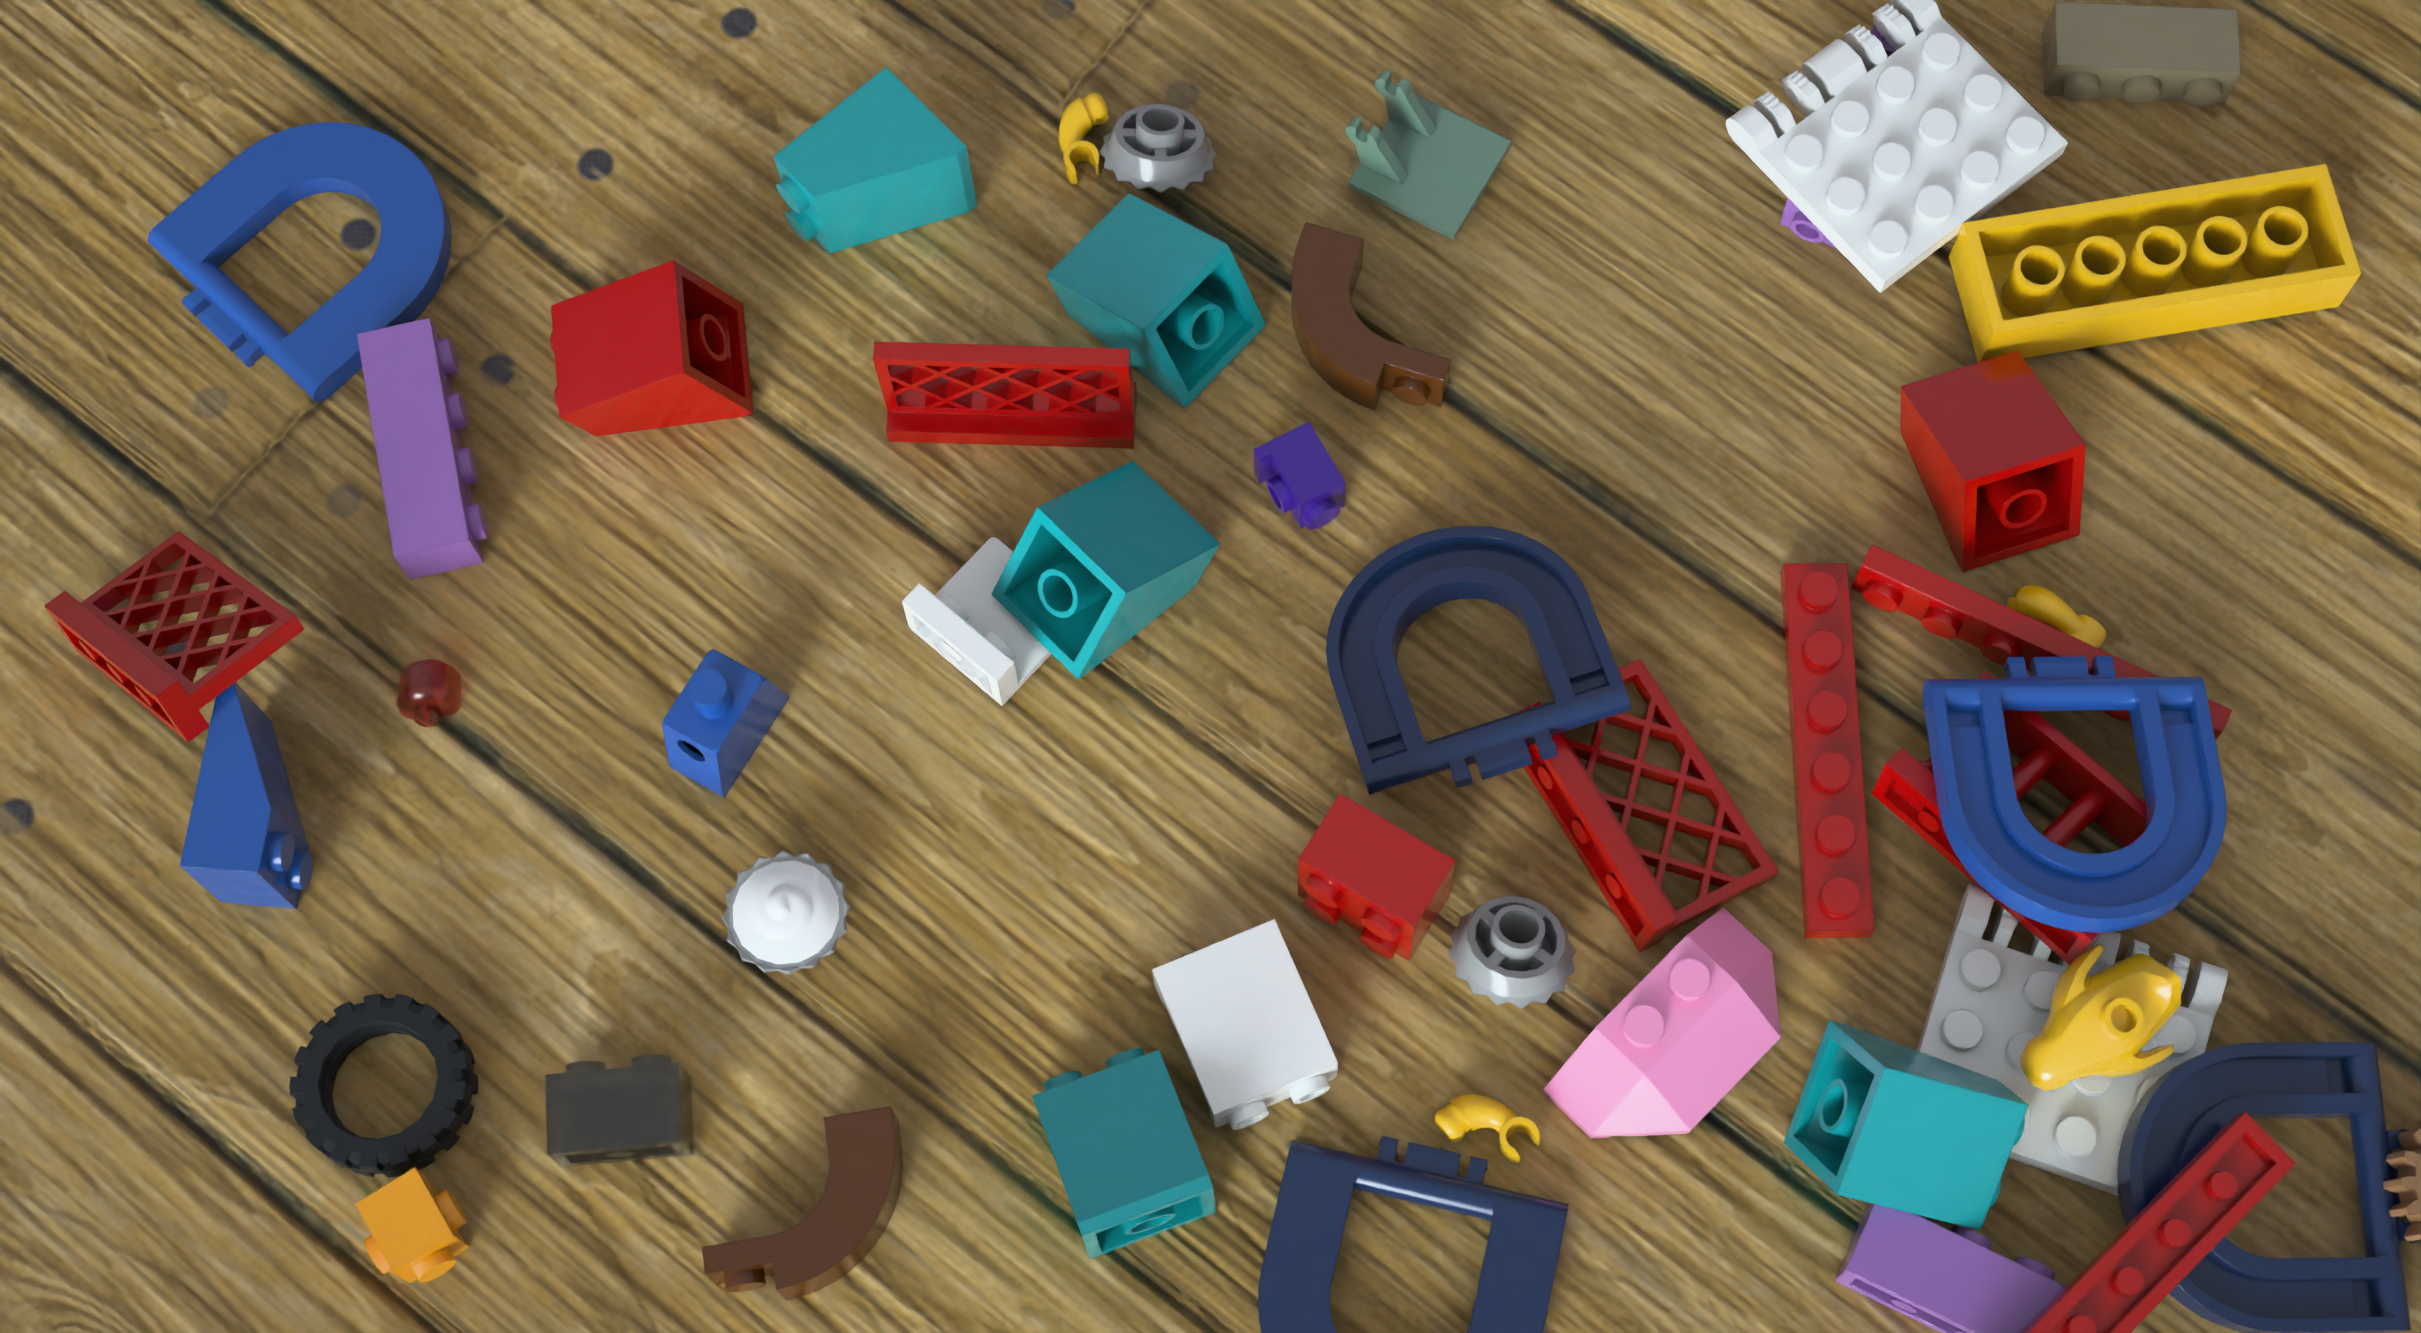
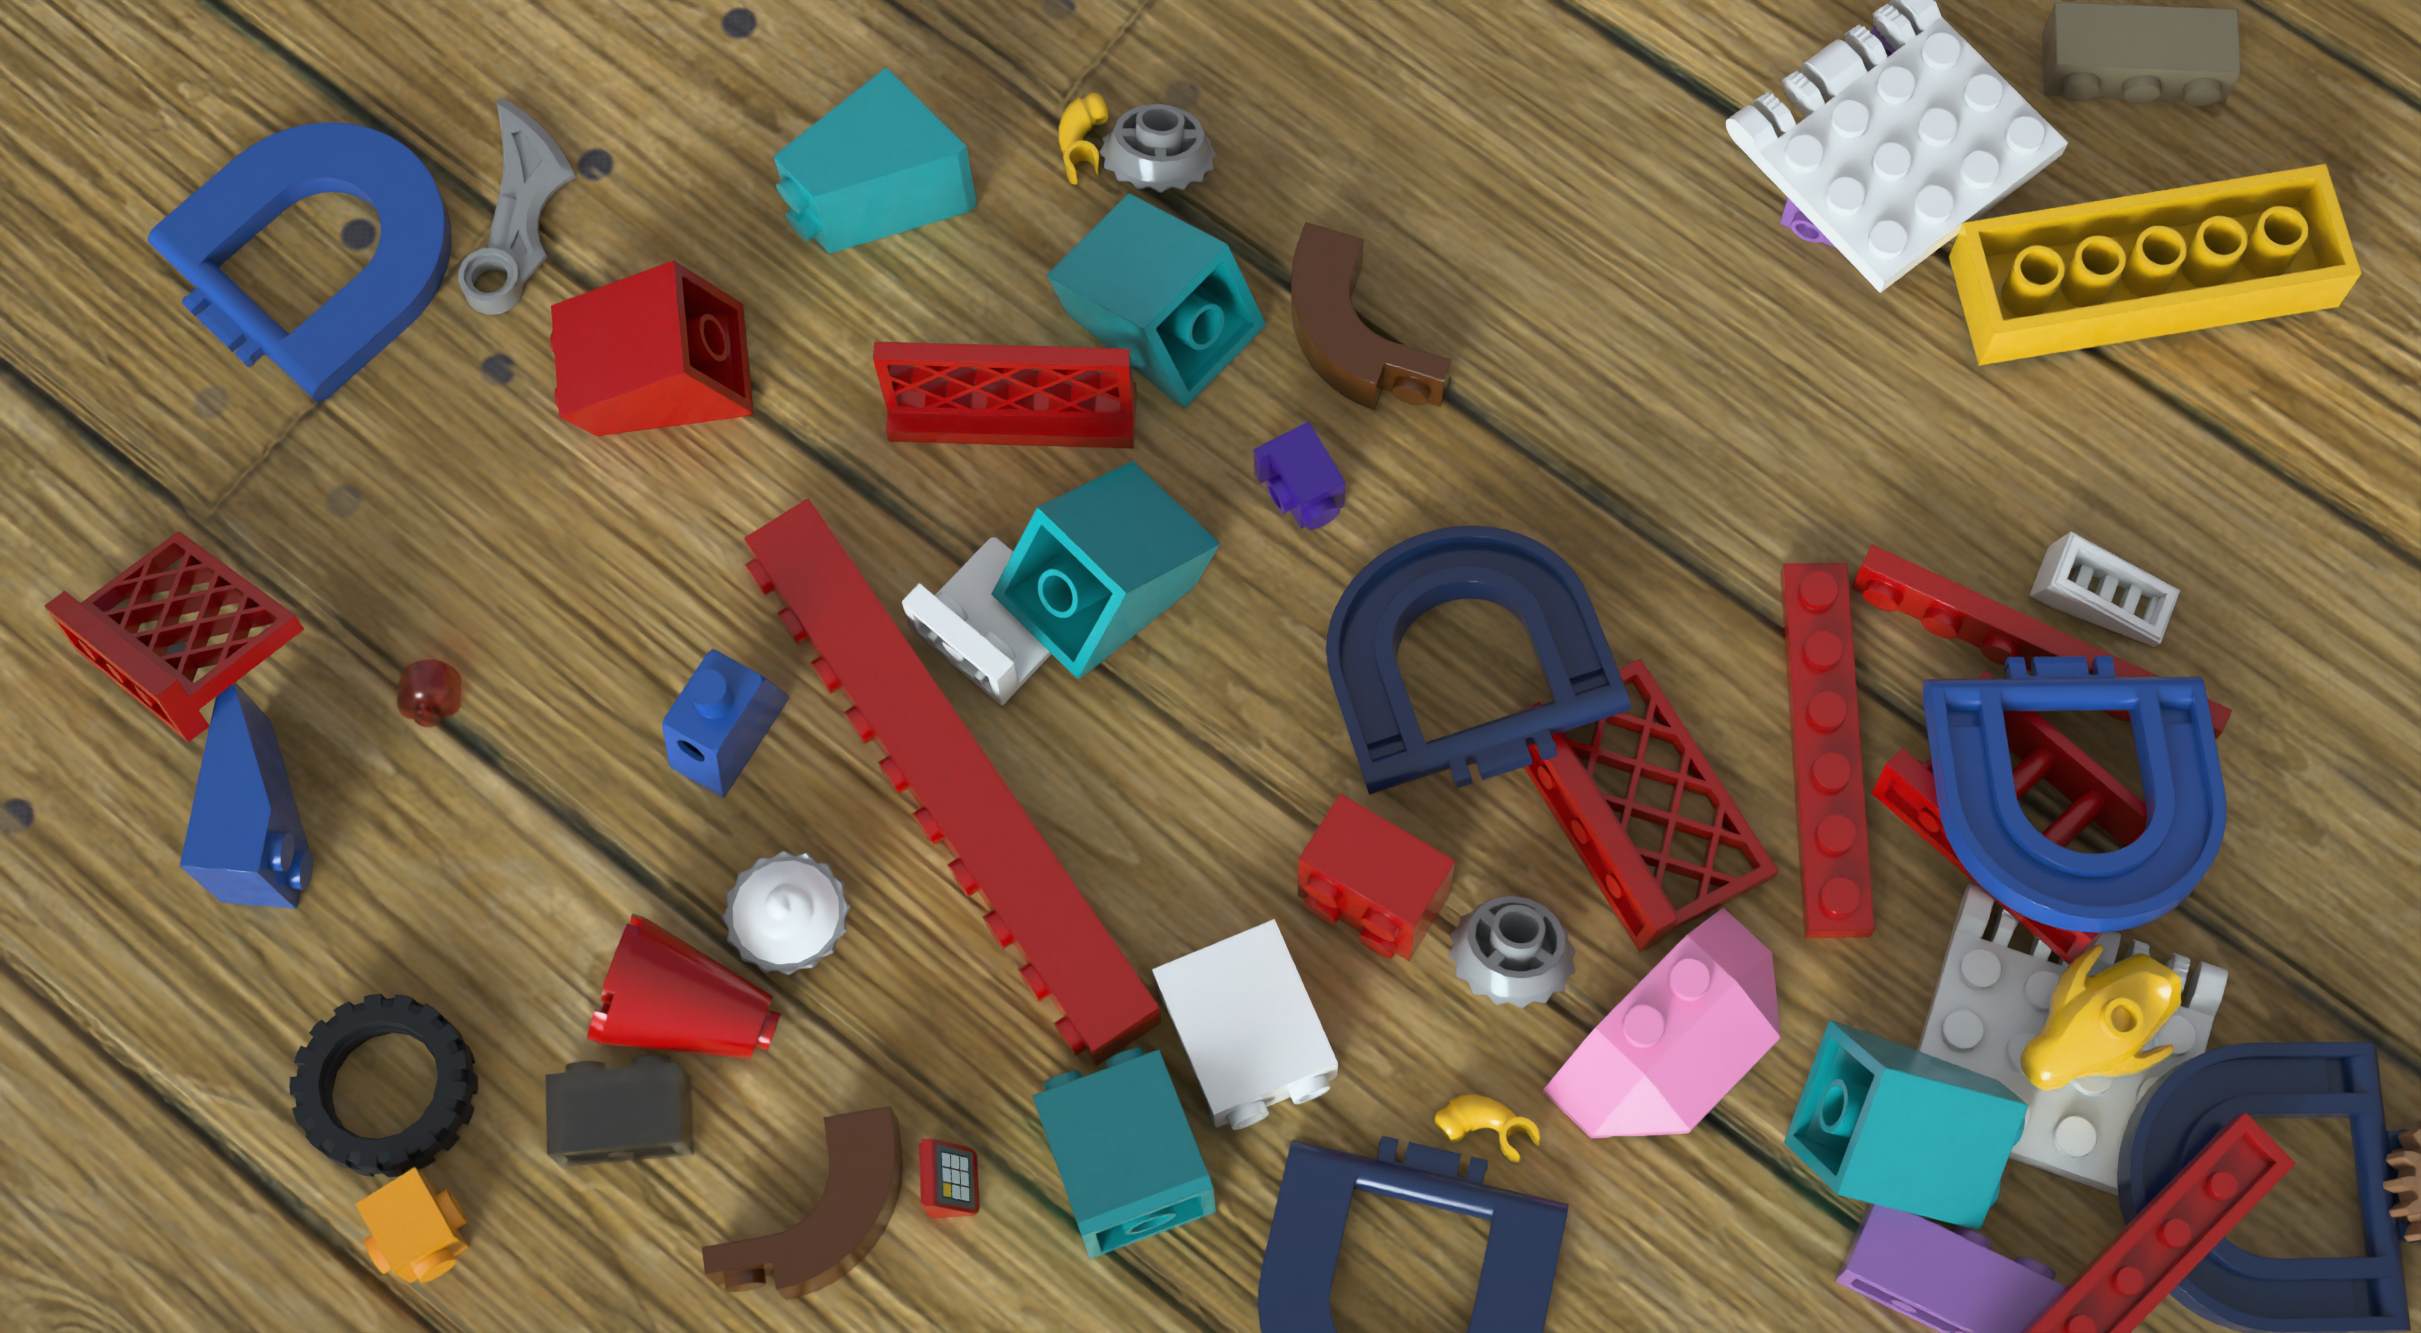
(421, 448): medium lavender brick -> none
(530, 176): none -> light grey piece
(678, 999): none -> red cone
(948, 1179): none -> slope
(953, 783): none -> red brick
(1424, 159): sand green plate -> none
(1994, 459): red slope -> none
(2052, 610): yellow arm -> none
(2074, 599): none -> white slope

